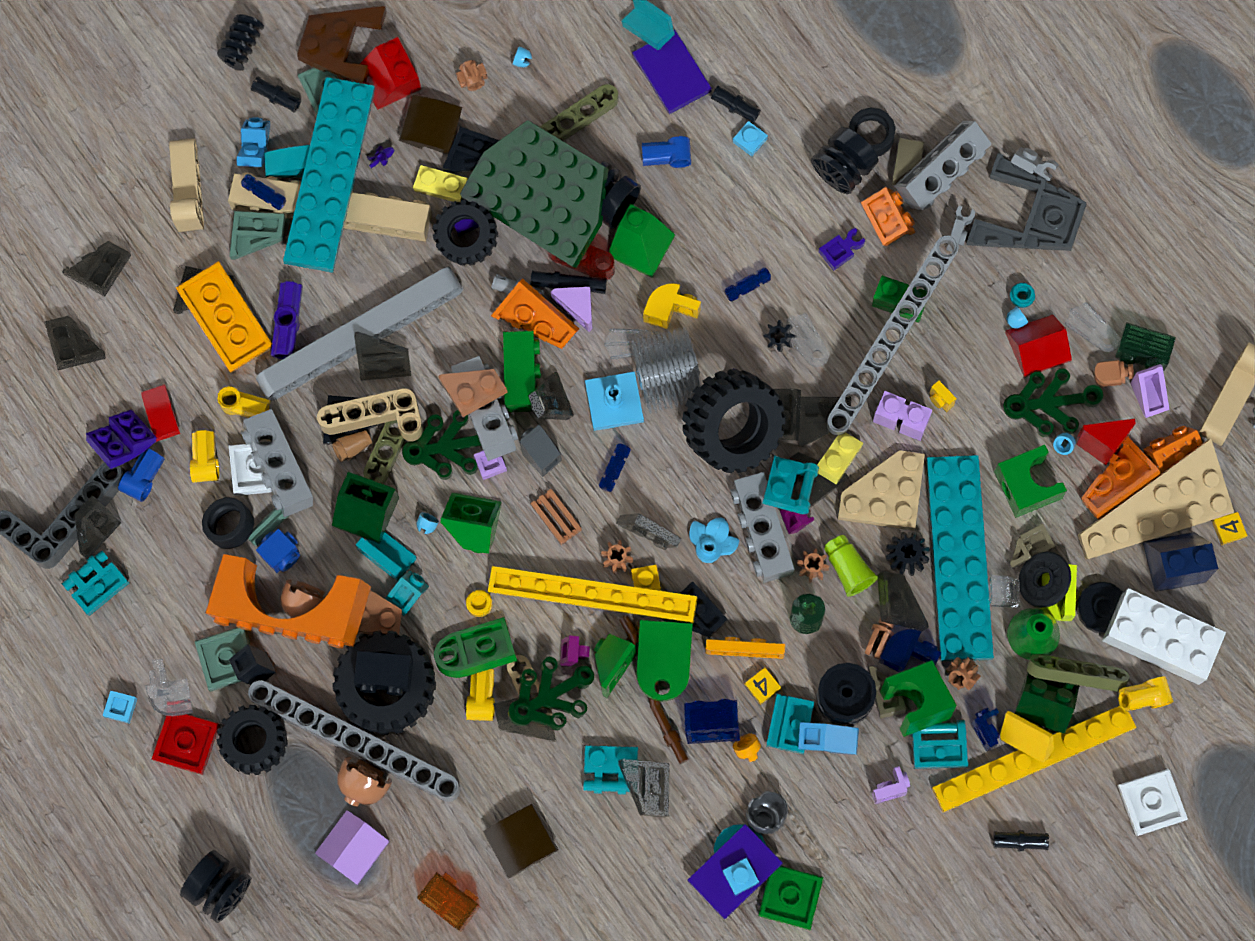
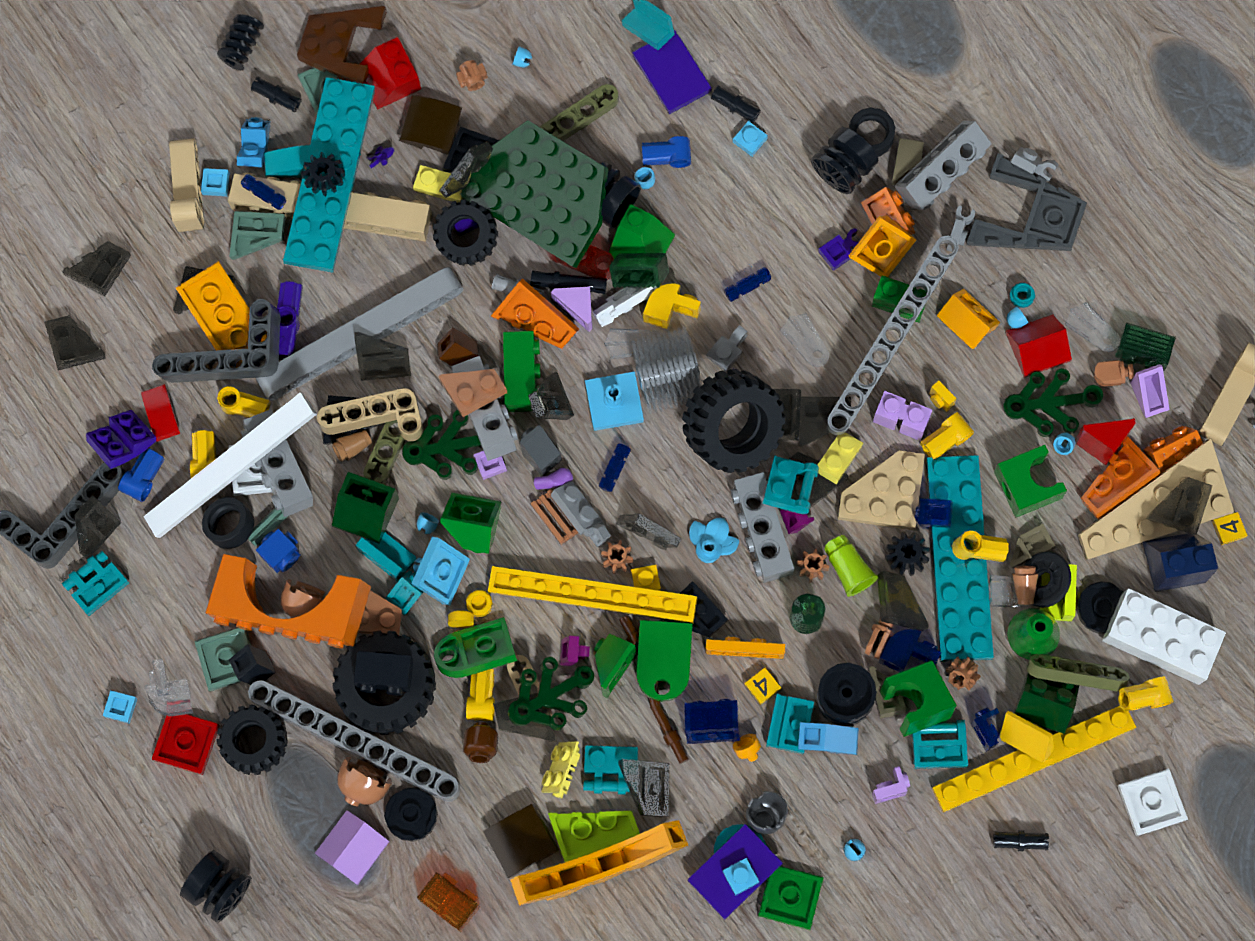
(215, 182): none -> medium azure plate
(228, 359): none -> dark grey beam
(230, 465): none -> white tile
(330, 167): none -> black gear
(411, 814): none -> black tile
(440, 571): none -> medium azure tile
(456, 347): none -> reddish brown panel
(460, 619): none -> yellow tile
(472, 162): none -> clear smoke wing
(480, 742): none -> reddish brown head
(554, 480): none -> medium lavender arm
(563, 757): none -> light yellow hinge
(580, 513): none -> light grey hinge
(590, 832): none -> lime wing
(601, 865): none -> light orange arch
(621, 302): none -> white hinge
(639, 270): none -> clear green brick
(642, 177): none -> medium azure hinge
(726, 351): none -> light grey plate
(775, 330): black gear -> none
(850, 853): none -> medium azure hinge
(882, 246): none -> light orange slope
(934, 513): none -> clear blue bracket
(951, 432): none -> yellow piece
(967, 318): none -> light orange panel
(981, 547): none -> yellow piece
(1025, 584): none -> nougat cone
(1183, 506): none -> clear smoke wing

